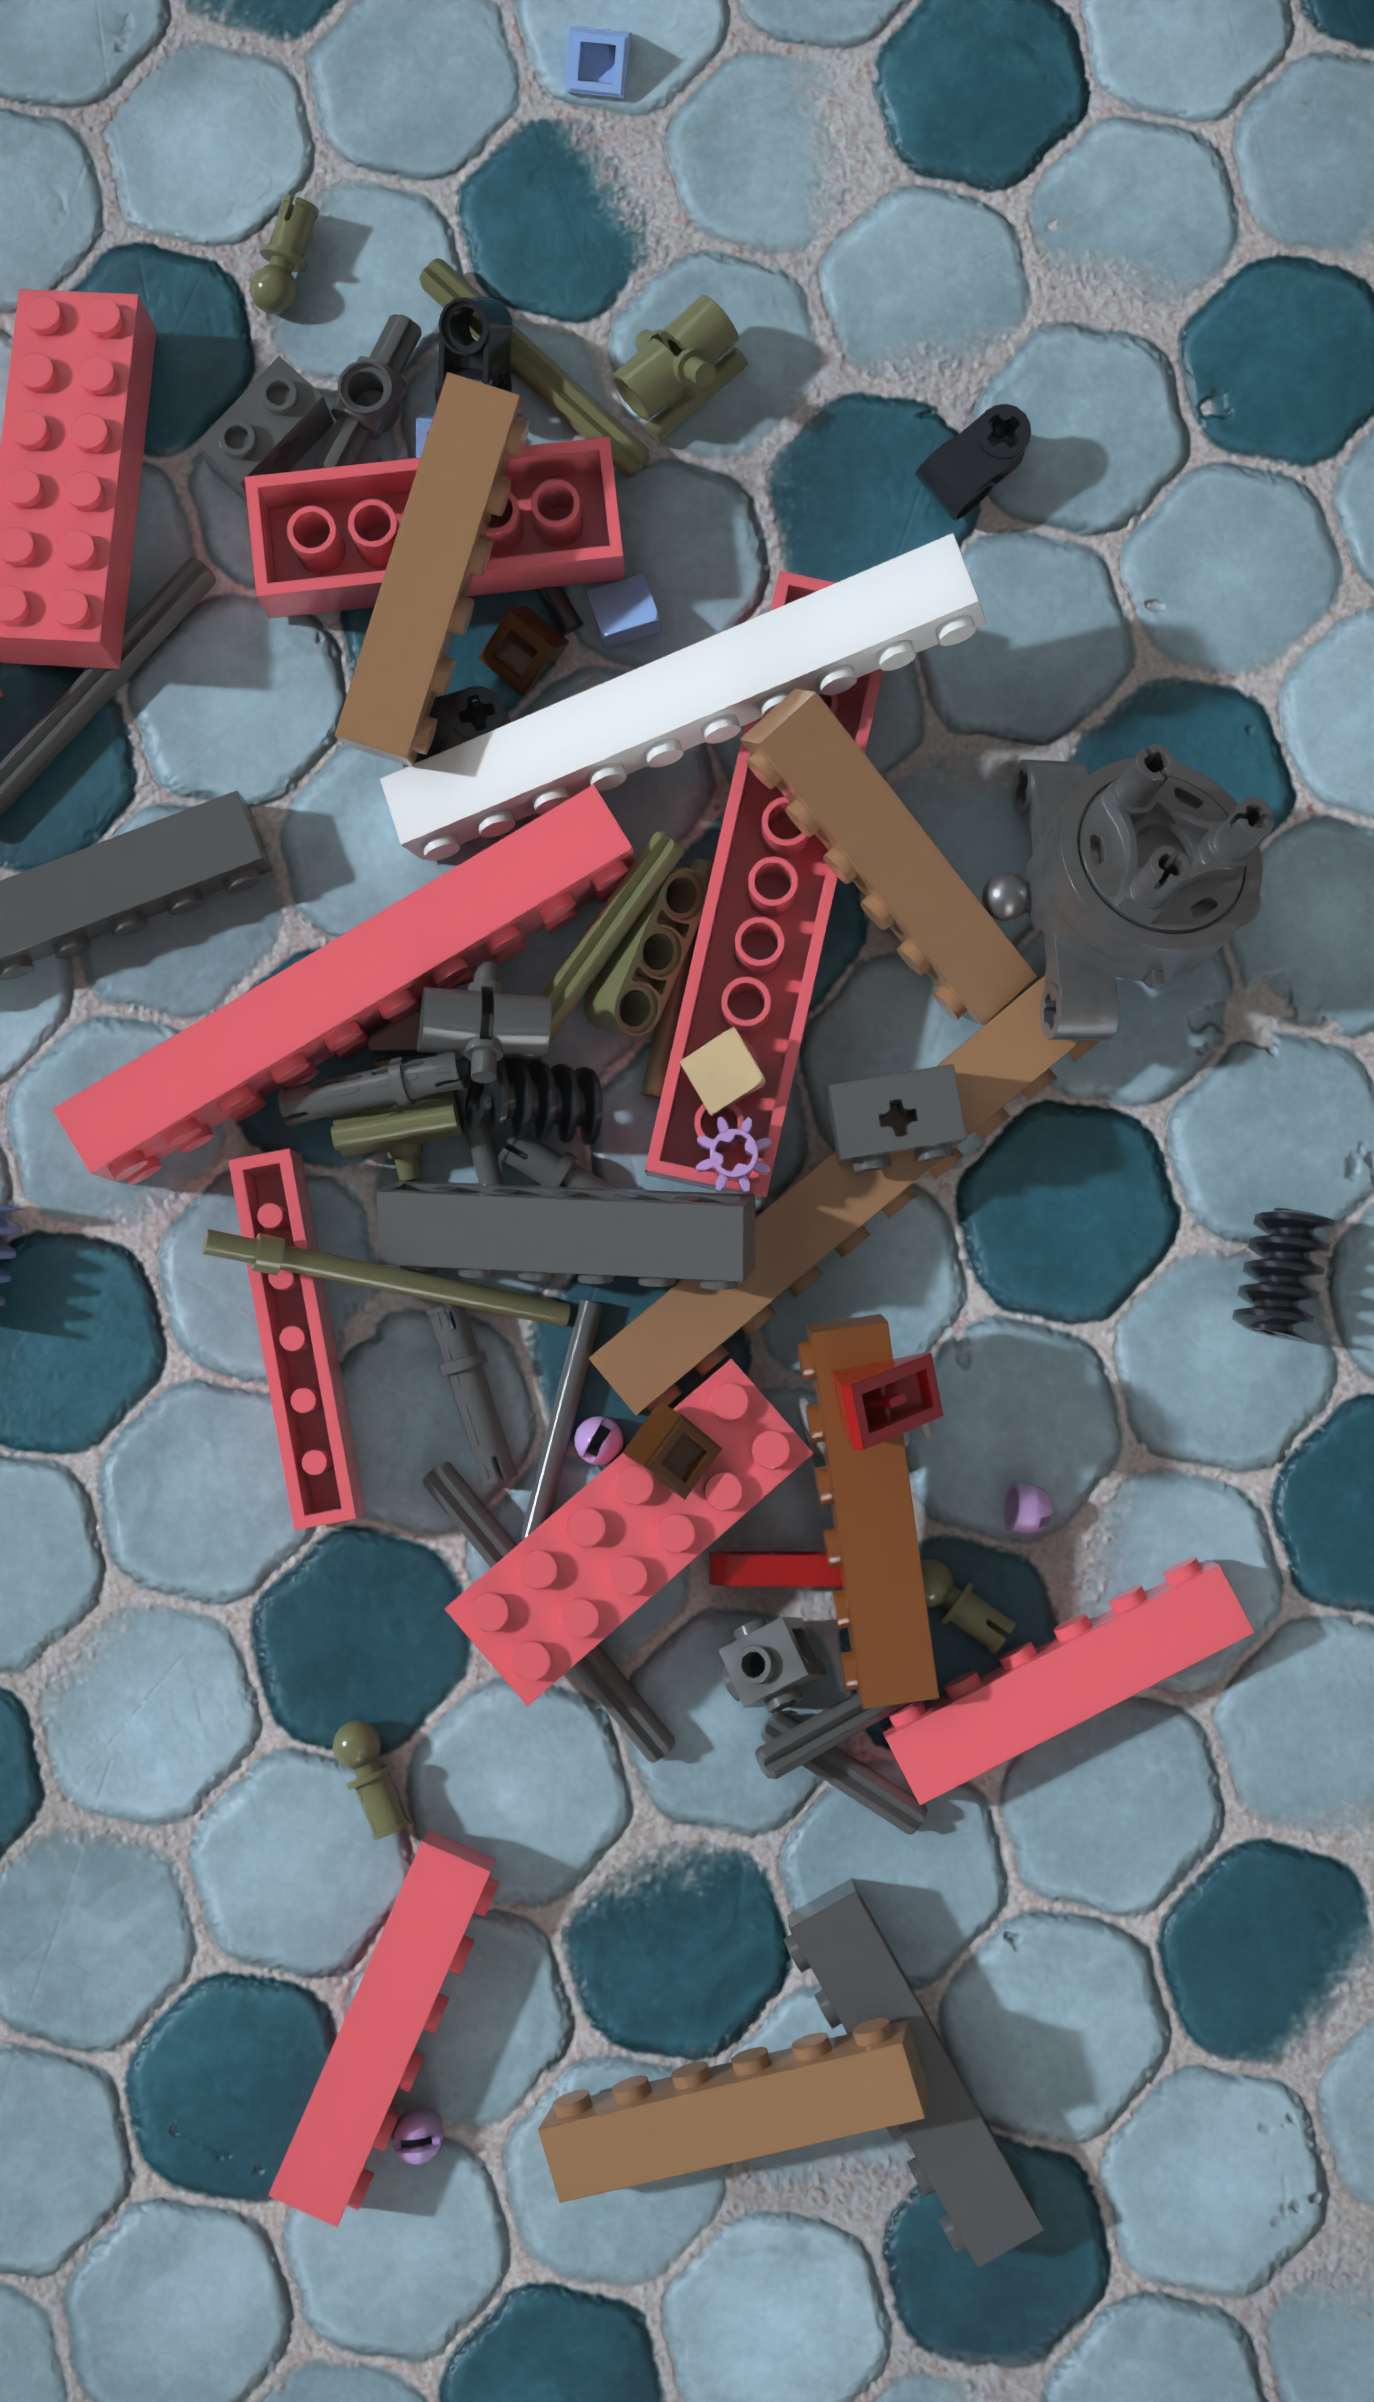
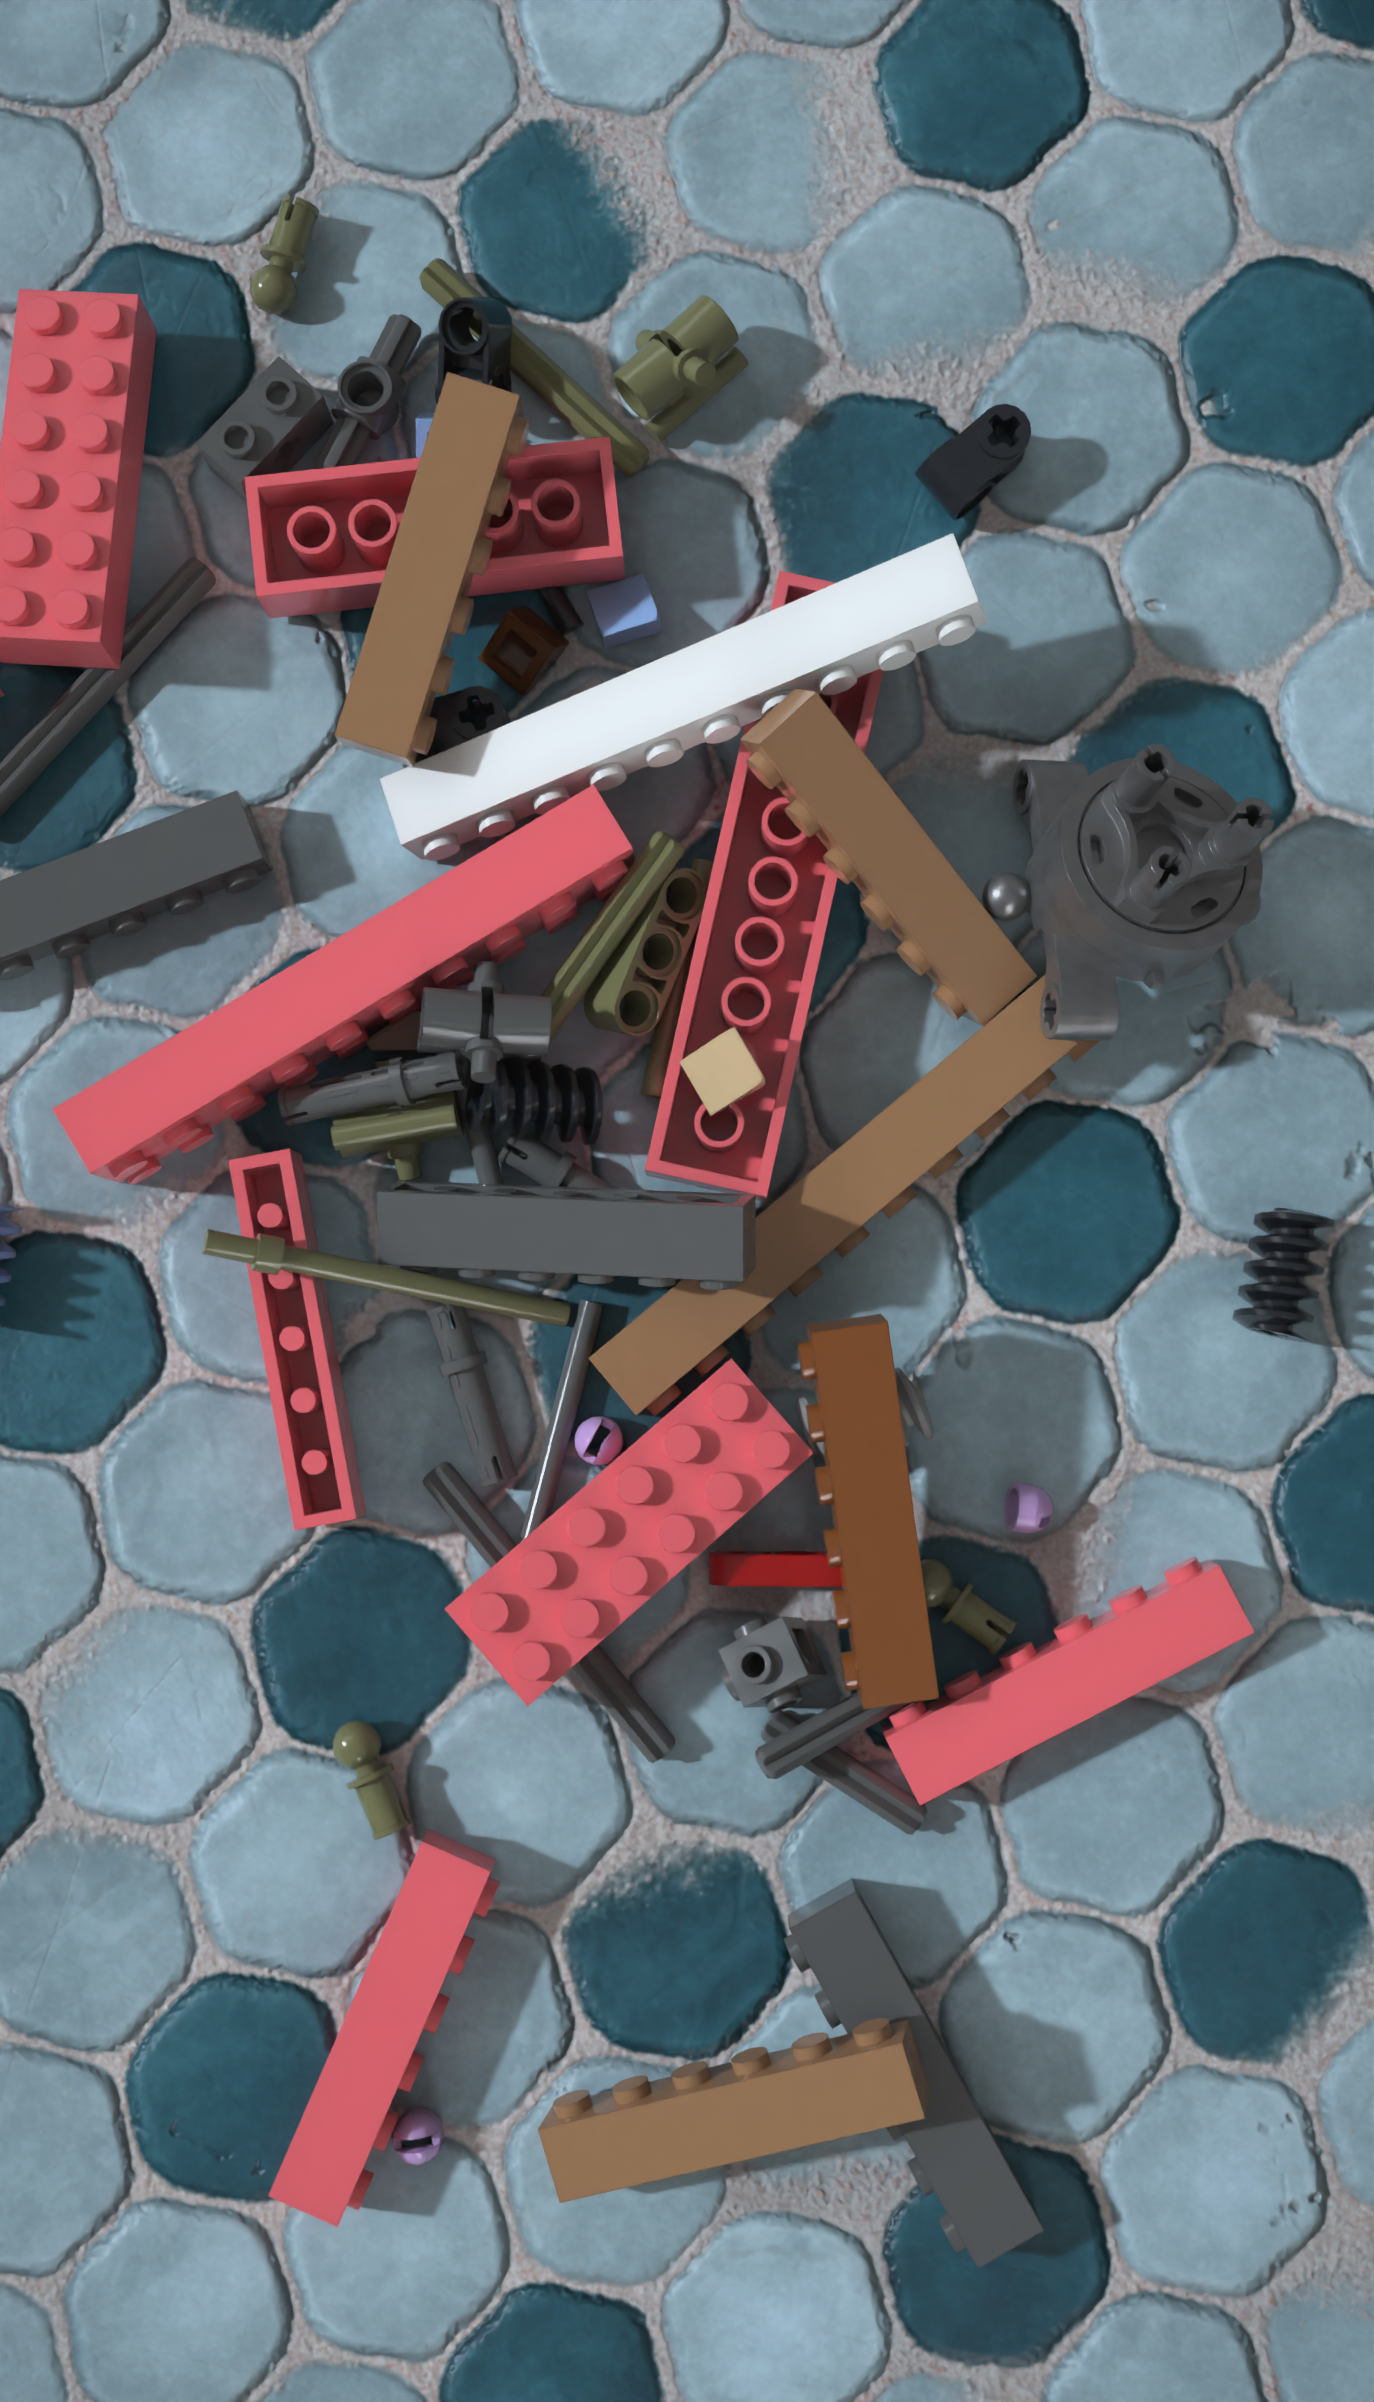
(598, 61): light blue slope -> none
(672, 1450): reddish brown slope -> none
(741, 1171): lavender gear -> none
(887, 1398): red slope -> none
(925, 1094): dark grey brick -> none

